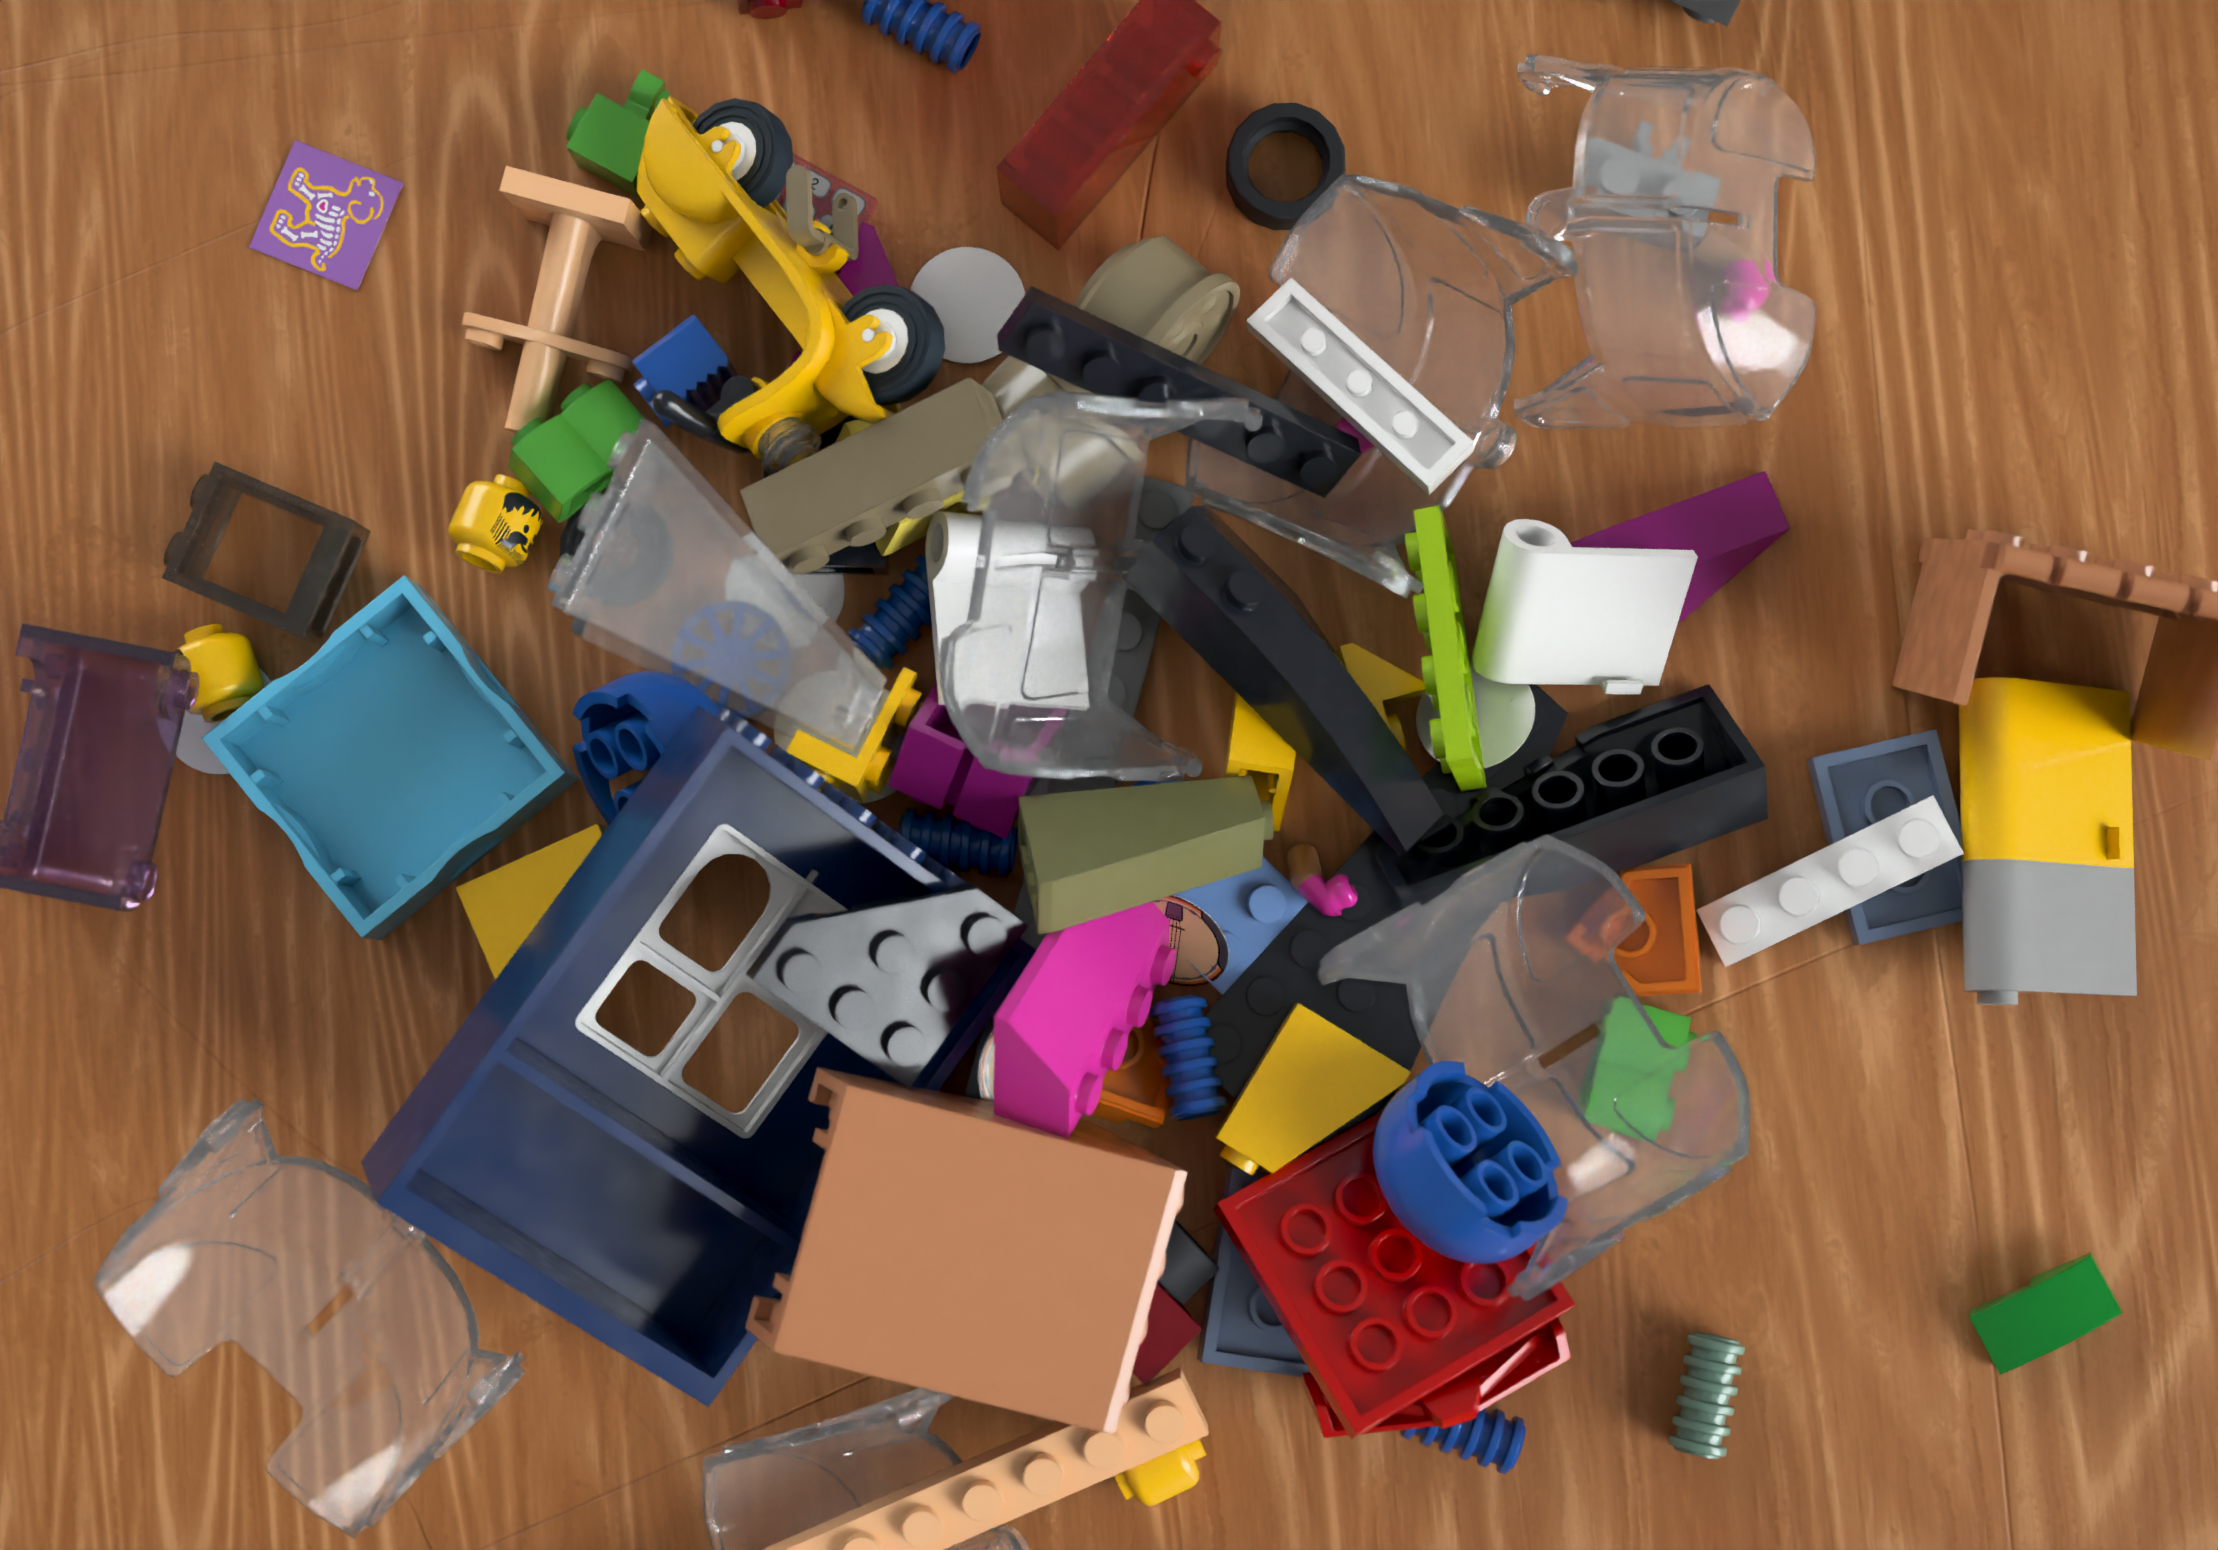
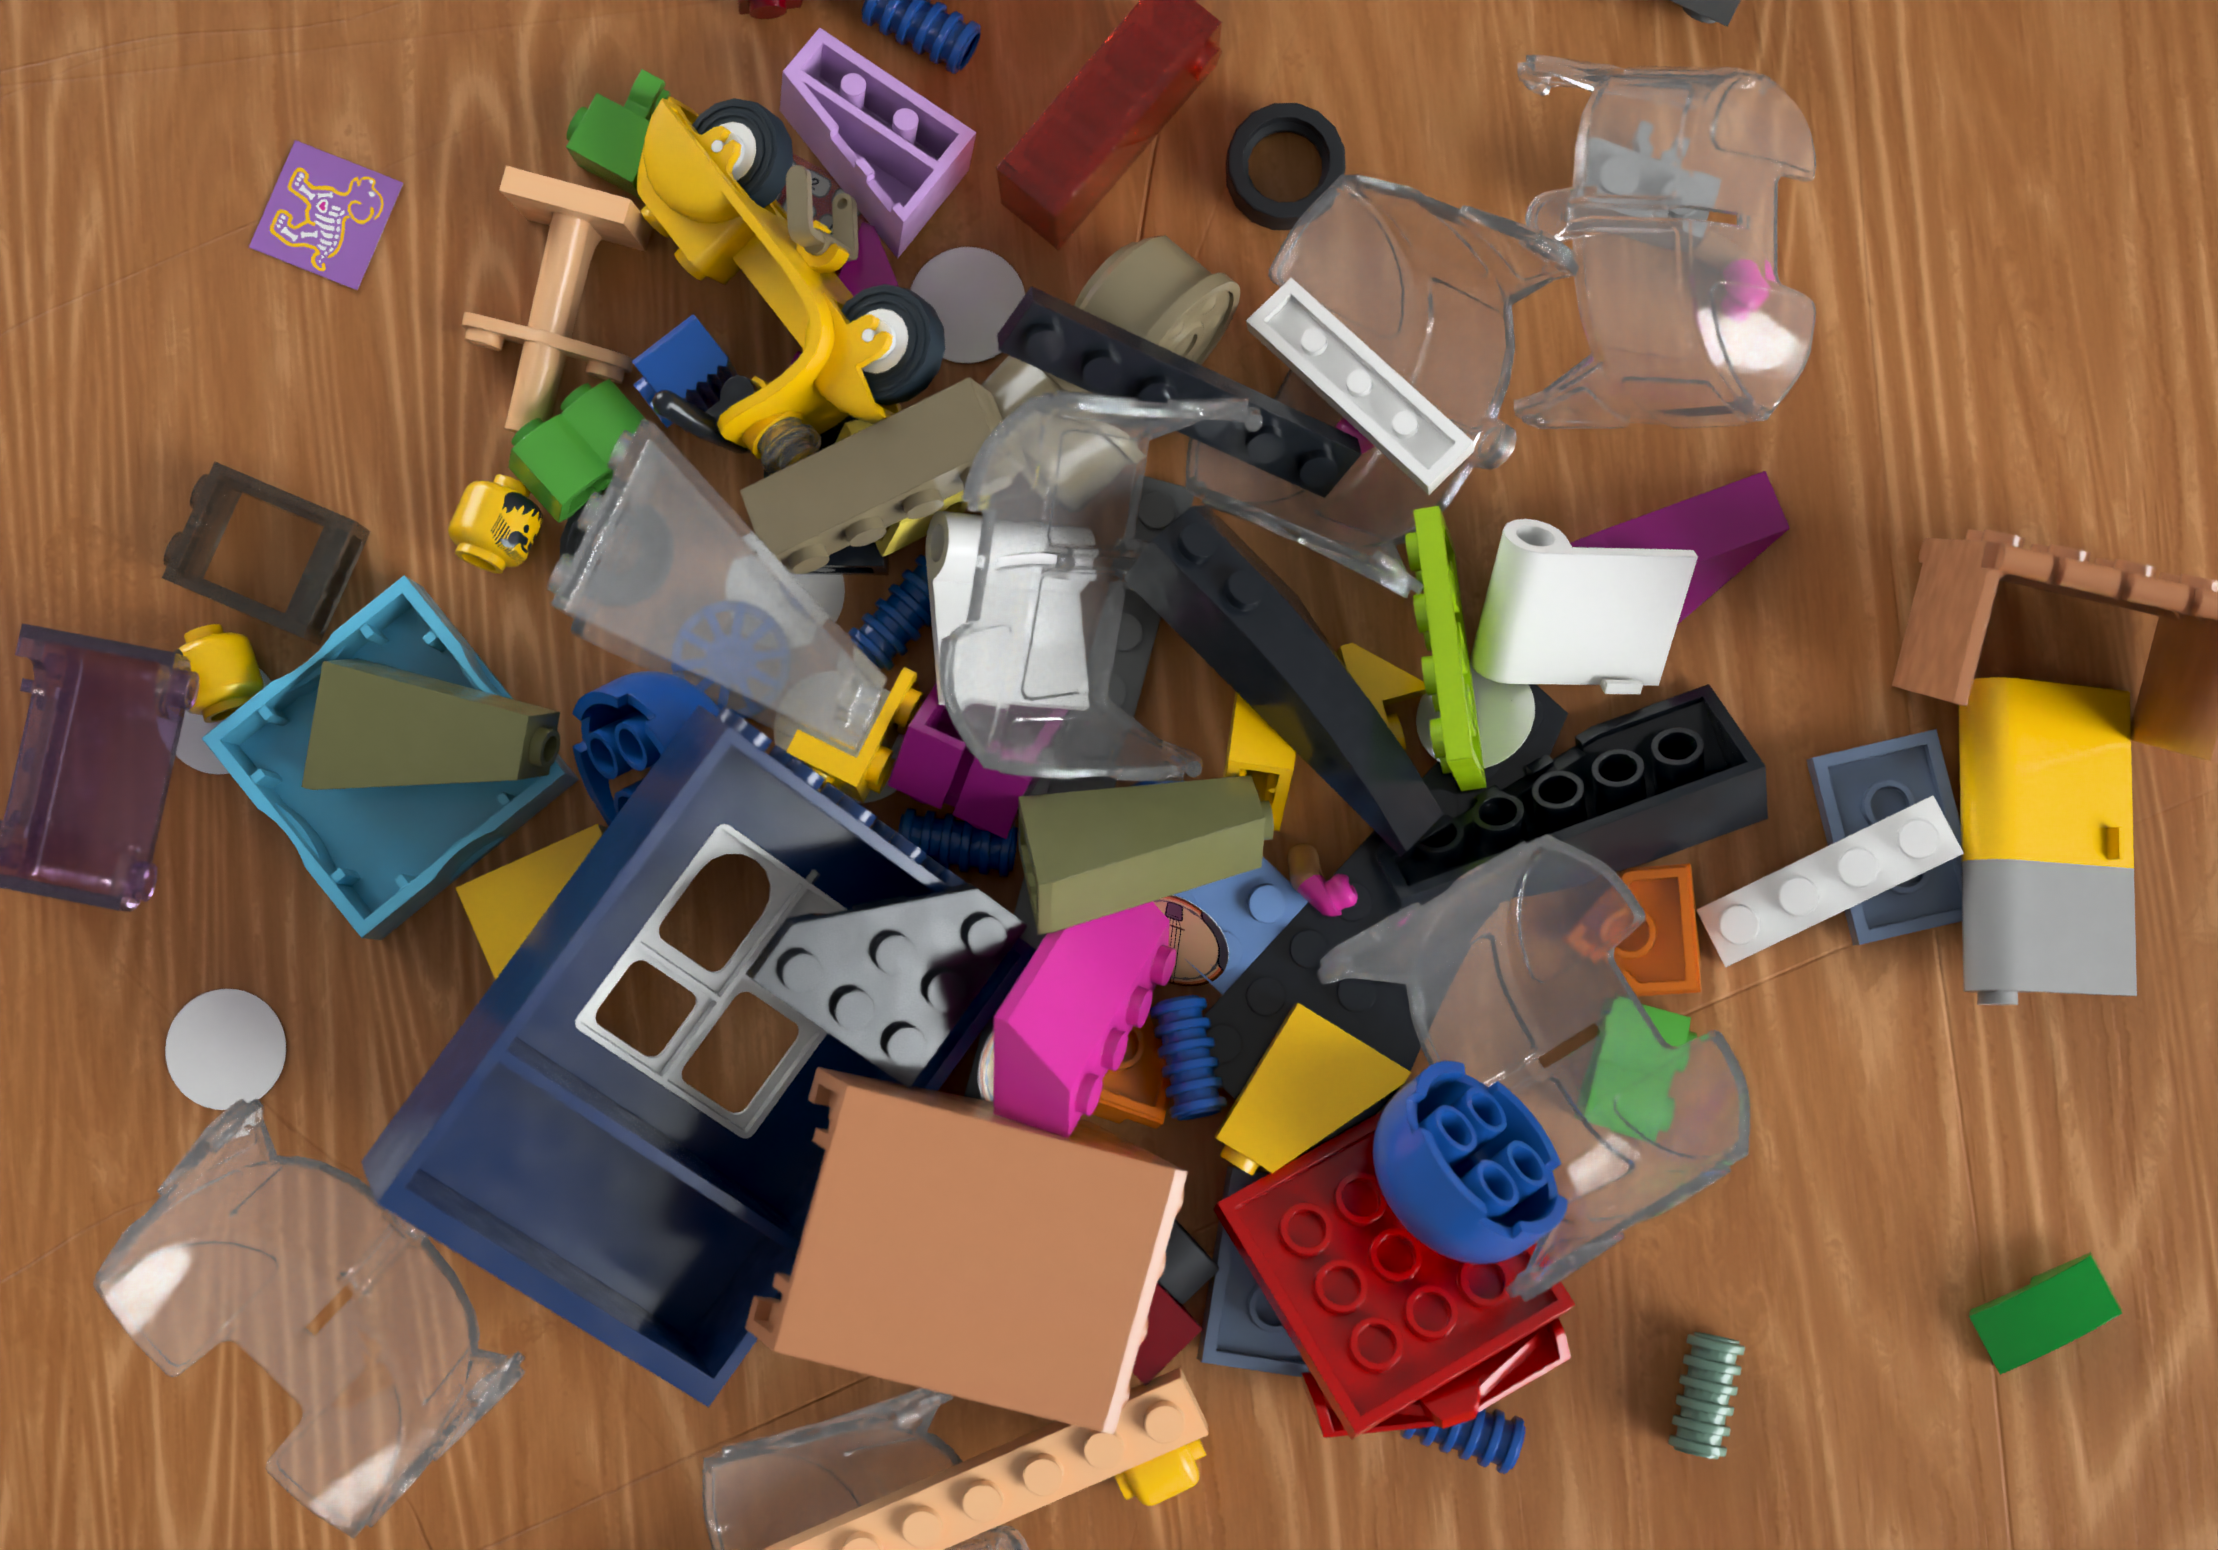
(225, 1048): none -> white sticker
(412, 729): none -> olive slope
(875, 137): none -> lavender wedge

